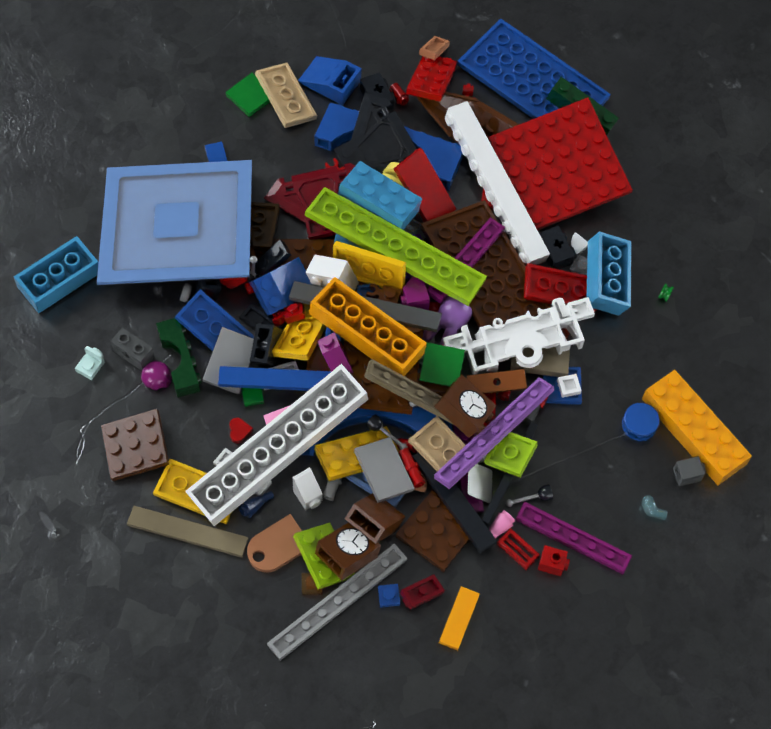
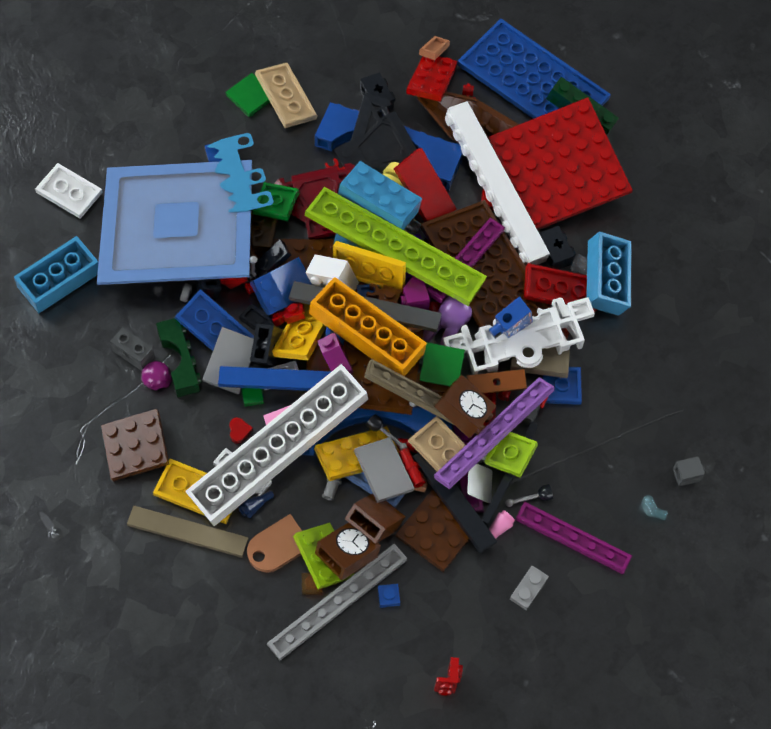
(68, 190): none -> white plate
(90, 363): light aqua bracket -> none
(239, 180): none -> dark azure piece
(283, 204): none -> green tile
(307, 489): white slope -> none
(332, 78): blue slope -> none
(401, 97): red pin -> none
(421, 592): dark red plate -> none
(448, 685): none -> red bracket
(459, 618): light orange tile -> none
(512, 319): none -> blue torso
(514, 555): red tile -> none
(529, 587): none -> light grey plate
(553, 560): red brick -> none
(569, 385): white plate -> none
(578, 243): white tile -> none
(640, 421): blue head -> none
(666, 292): green bush -> none
(696, 427): light orange brick -> none

